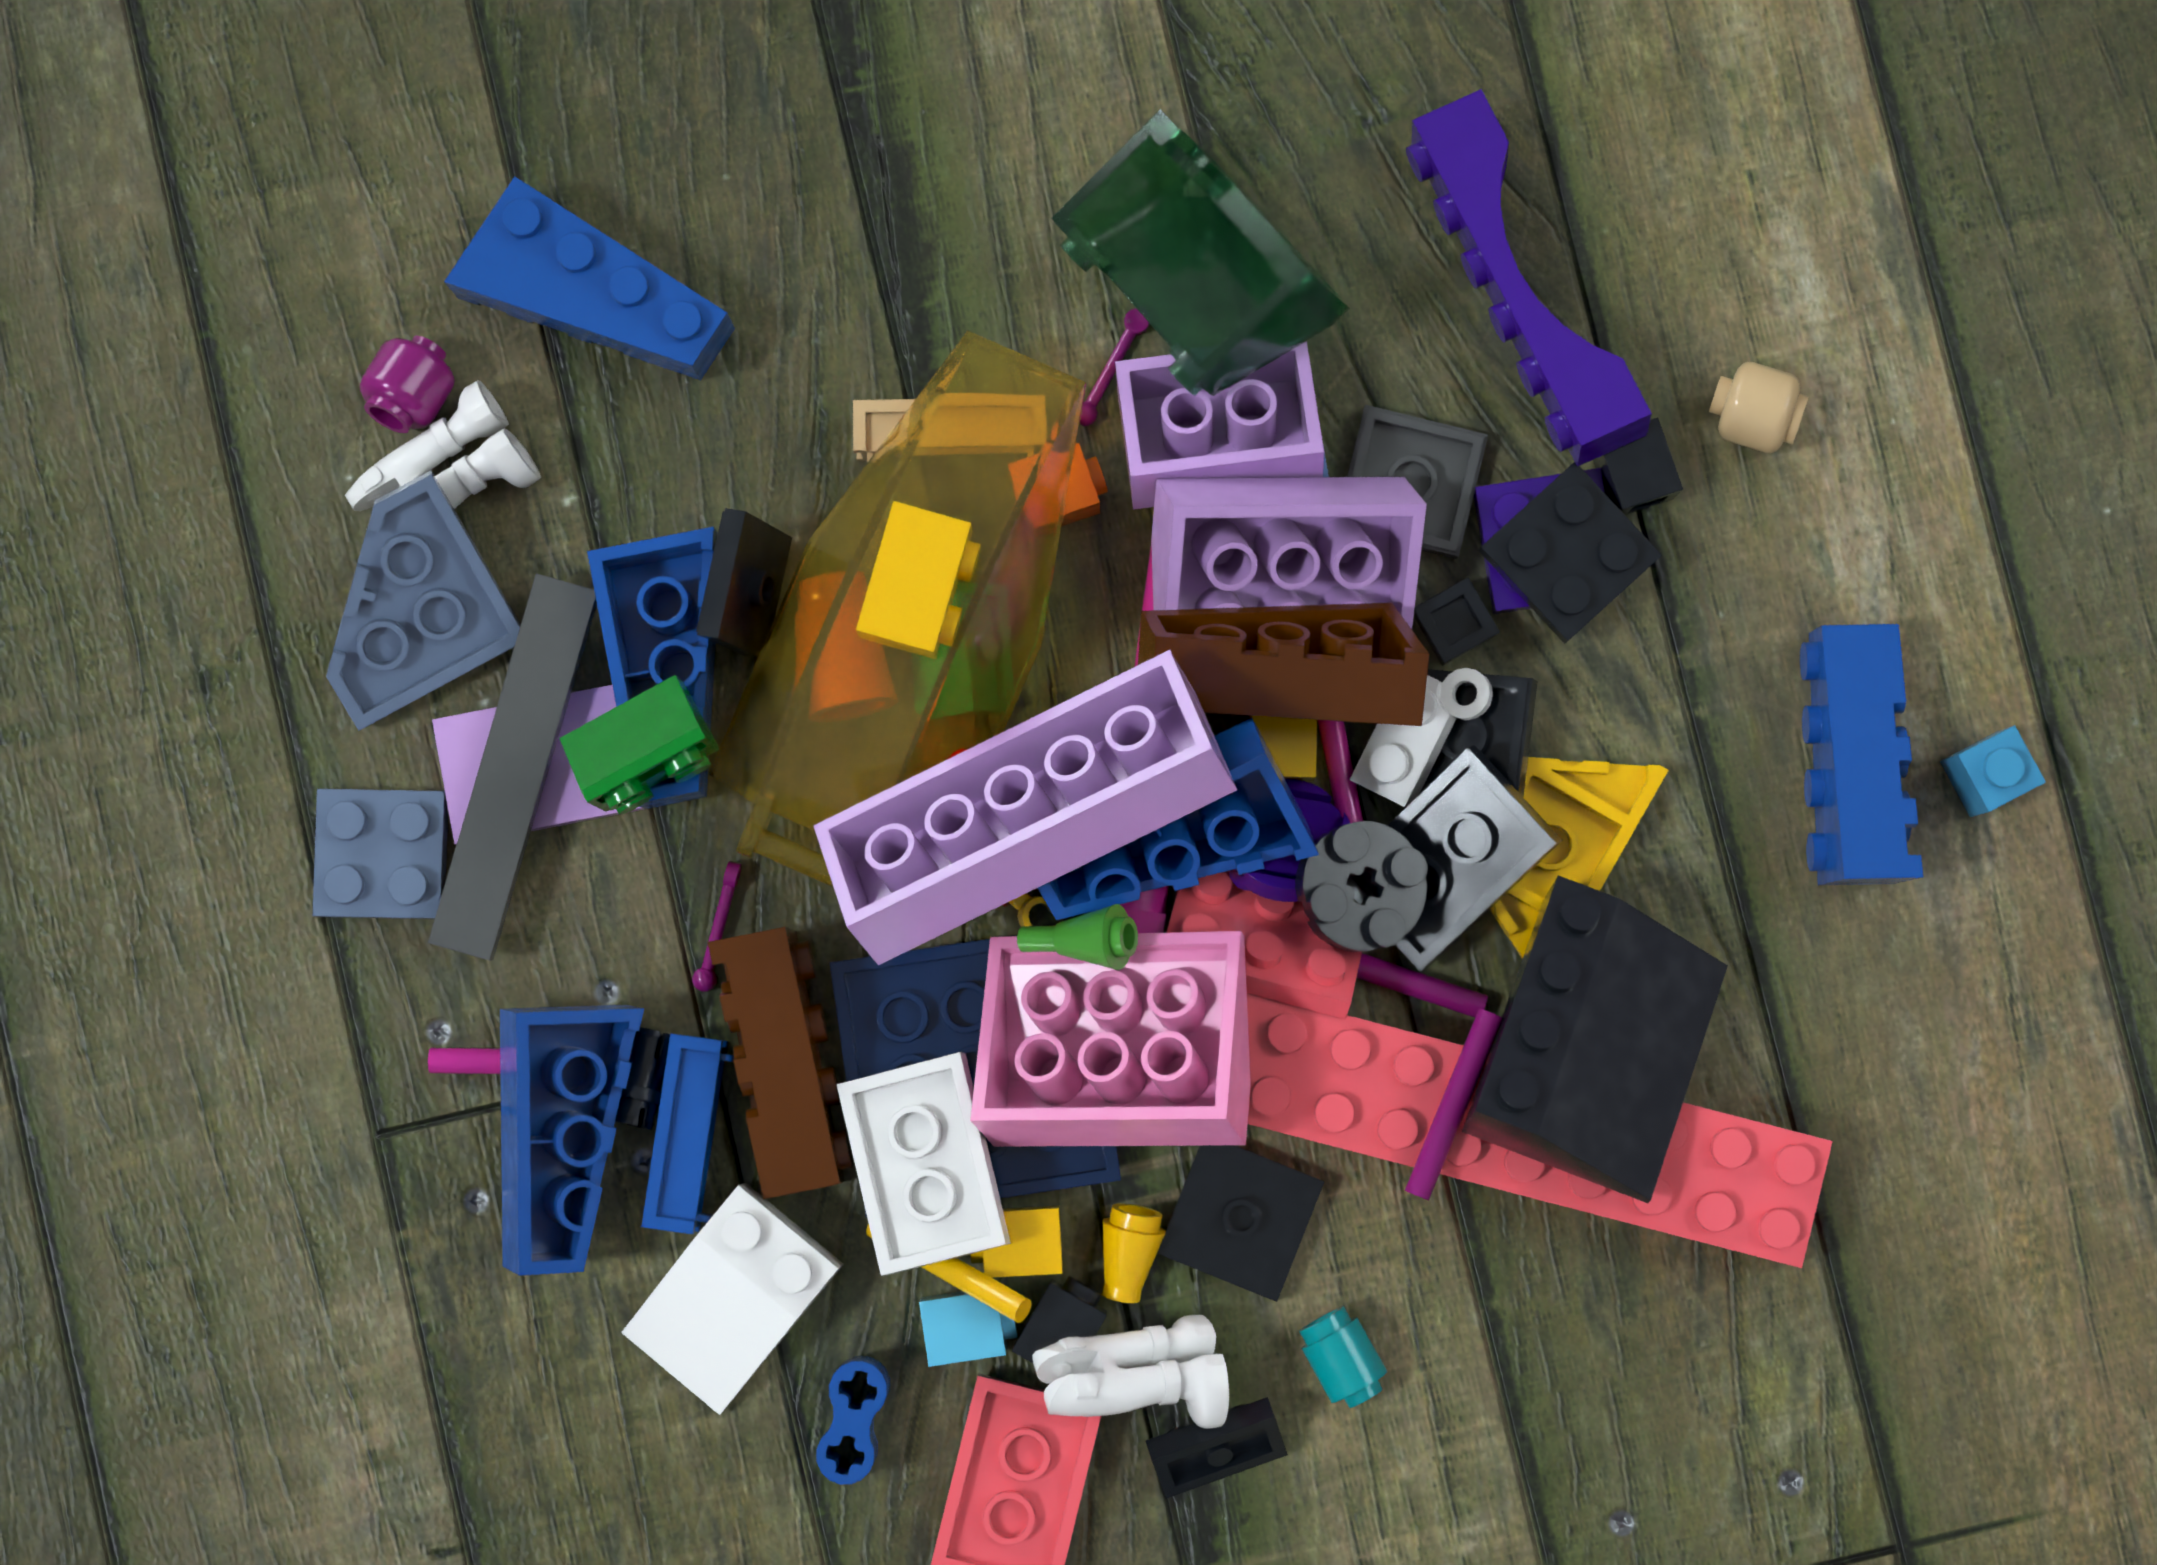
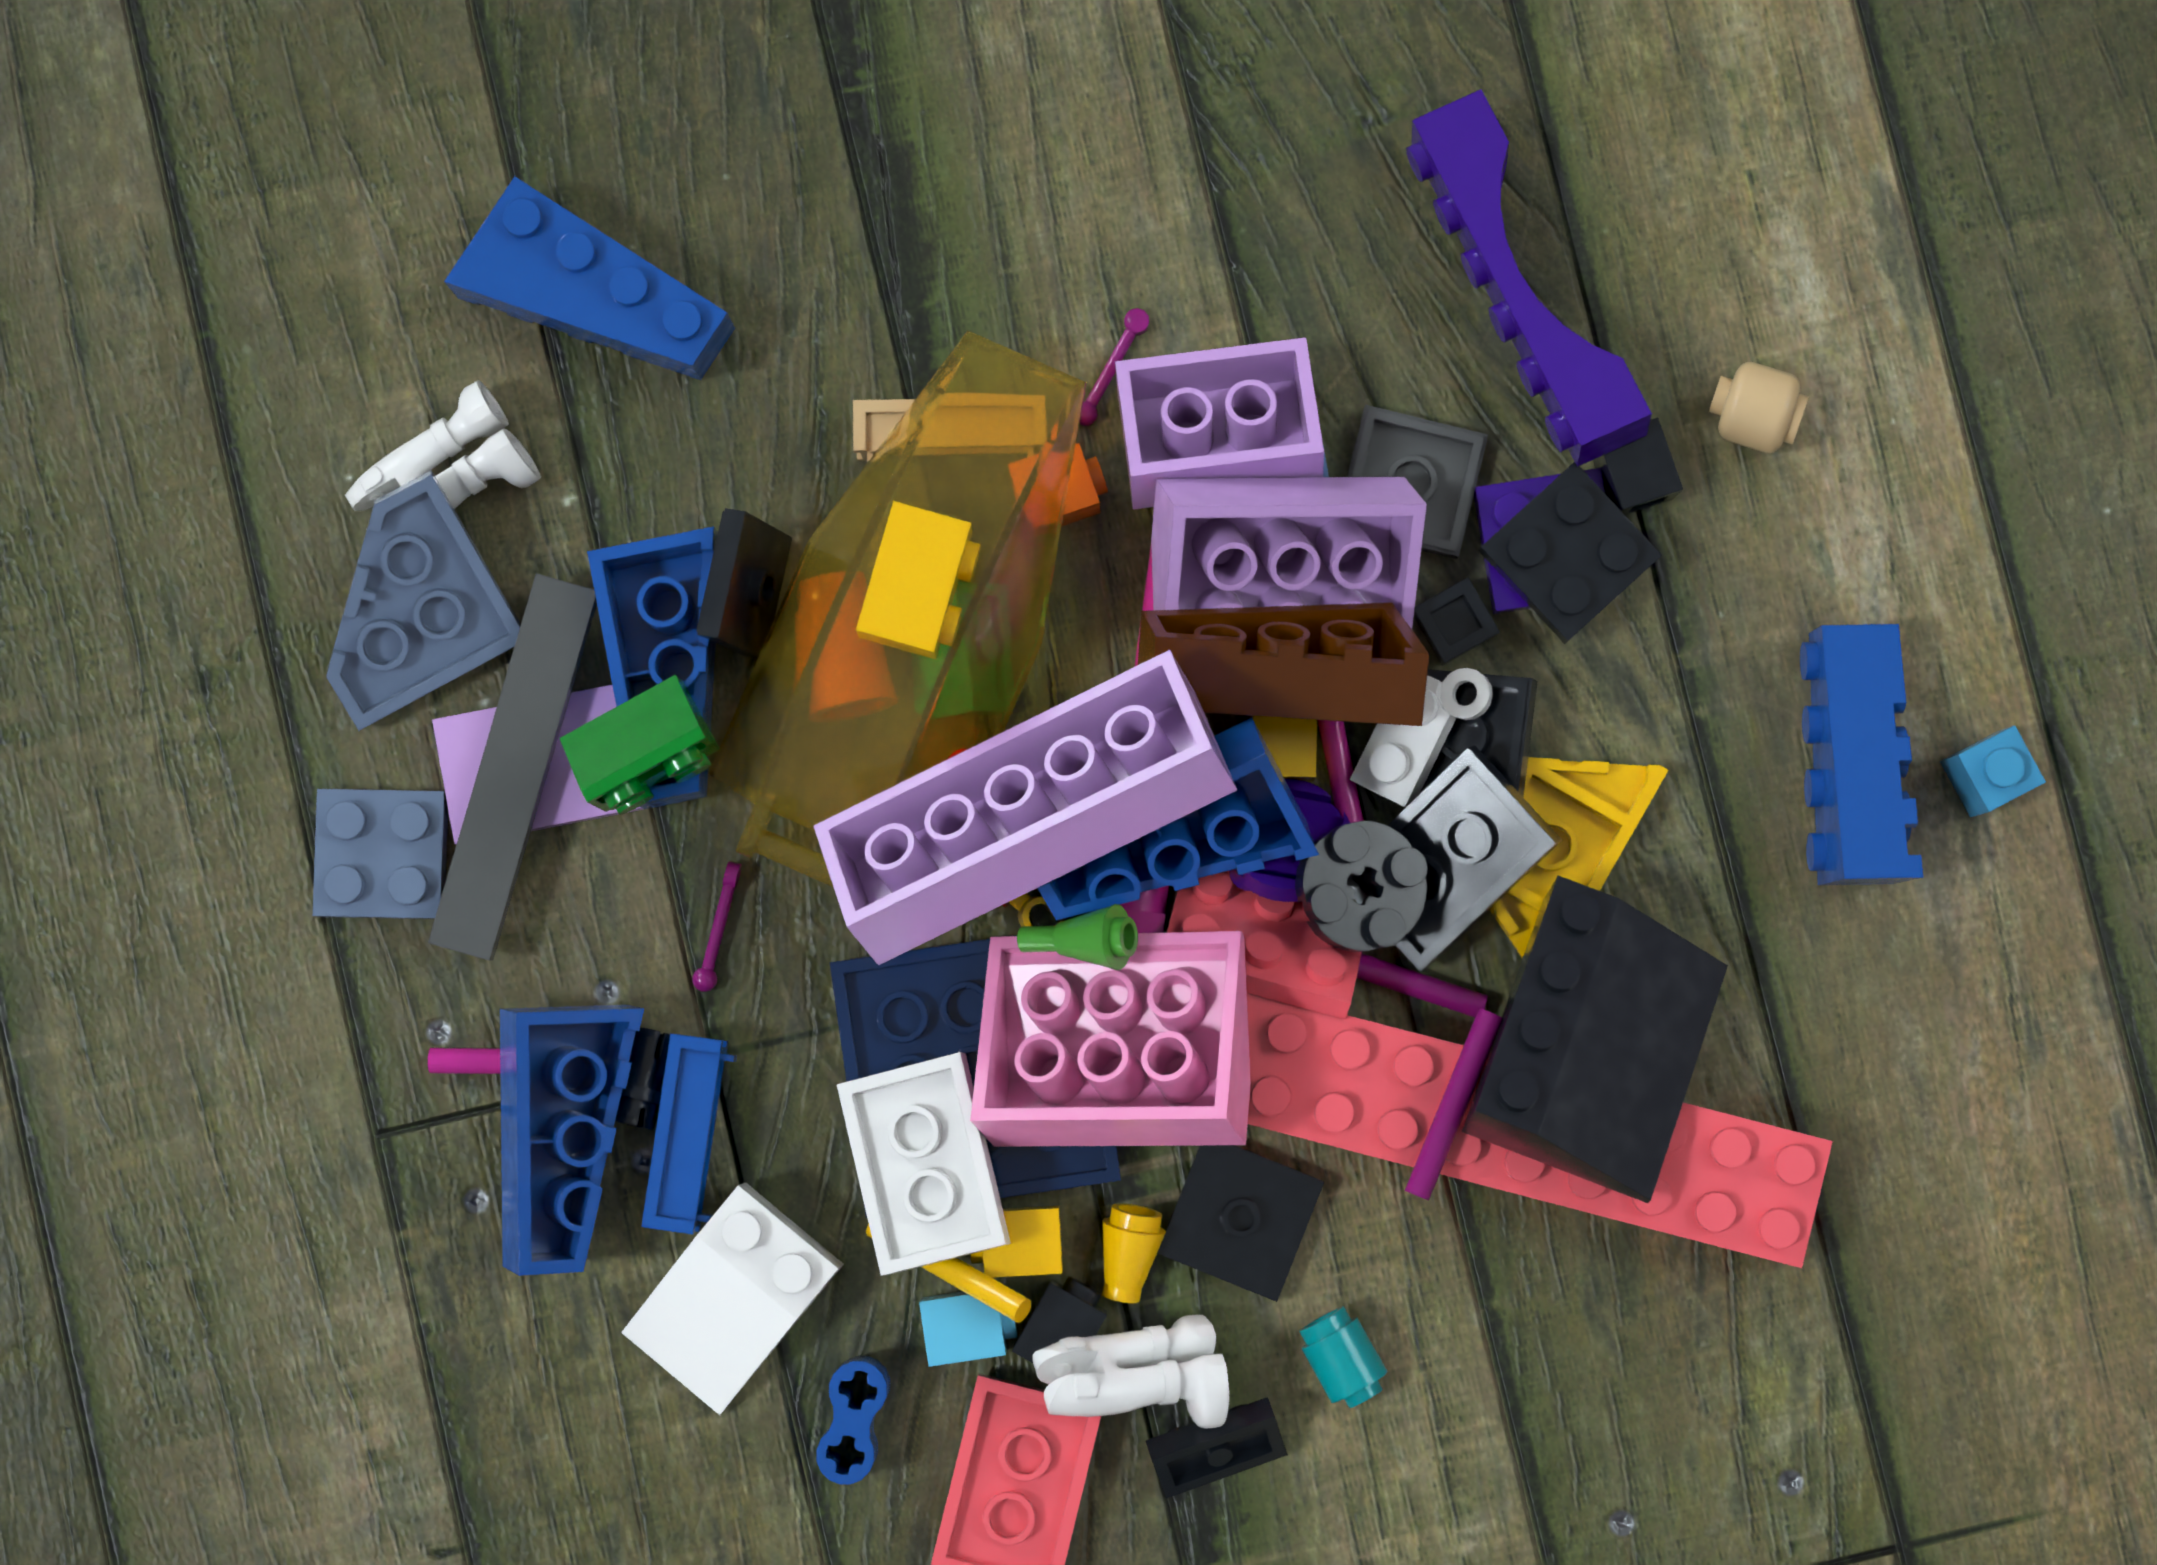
(406, 384): magenta head -> none
(781, 1061): reddish brown wedge -> none
(1196, 259): clear green windscreen -> none

